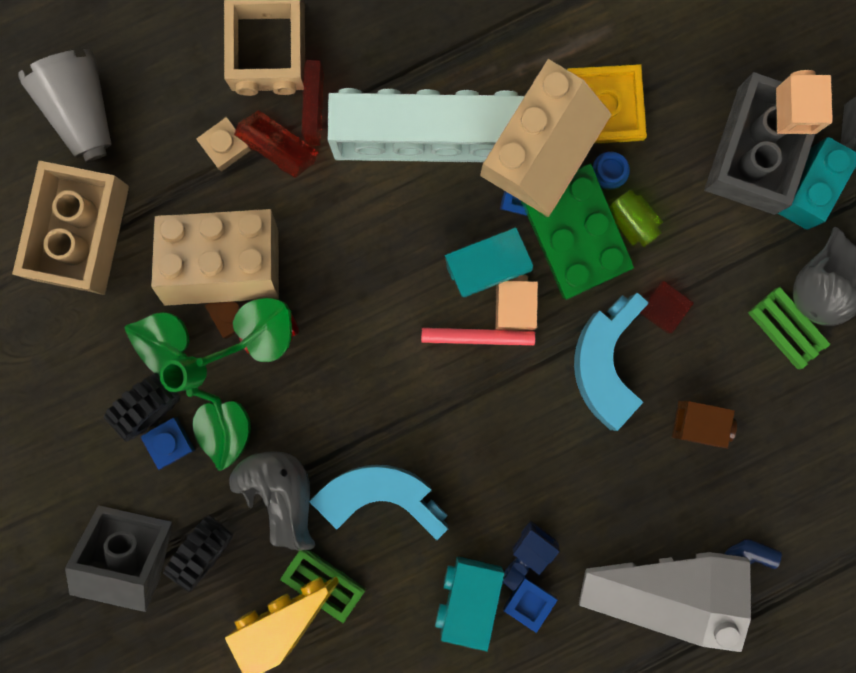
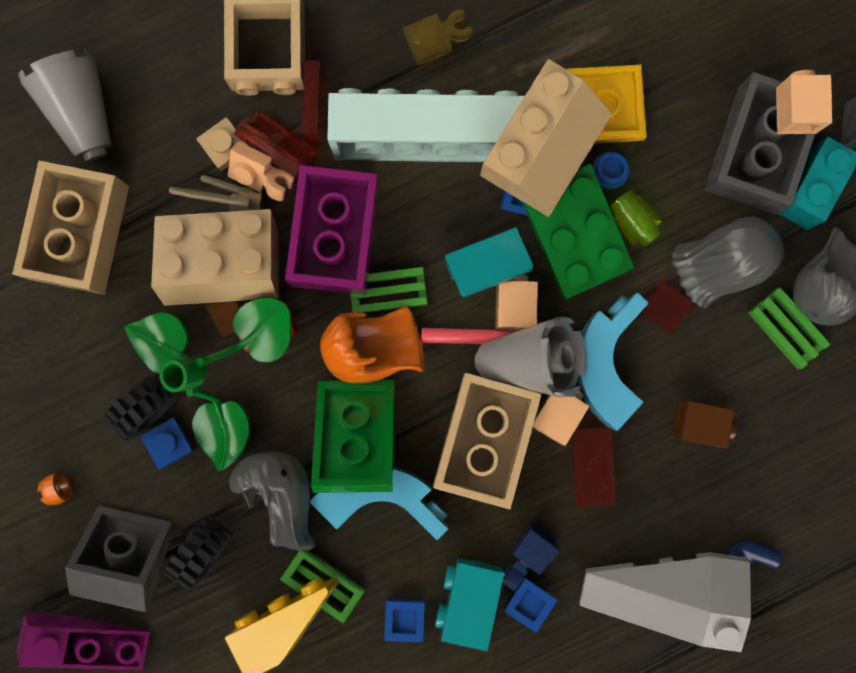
(55, 489): none -> orange hinge
(79, 643): none -> magenta slope
(242, 200): none -> dark tan plant
(255, 171): none -> light nougat plate
(332, 230): none -> magenta brick
(354, 437): none -> green plate
(372, 348): none -> orange piece
(392, 305): none -> bright green tile
(404, 620): none -> blue plate
(431, 38): none -> clear yellow plate
(487, 441): none -> tan brick
(536, 358): none -> light grey cone
(560, 416): none -> light nougat brick
(593, 467): none -> clear red plate
(728, 259): none -> dark grey piece

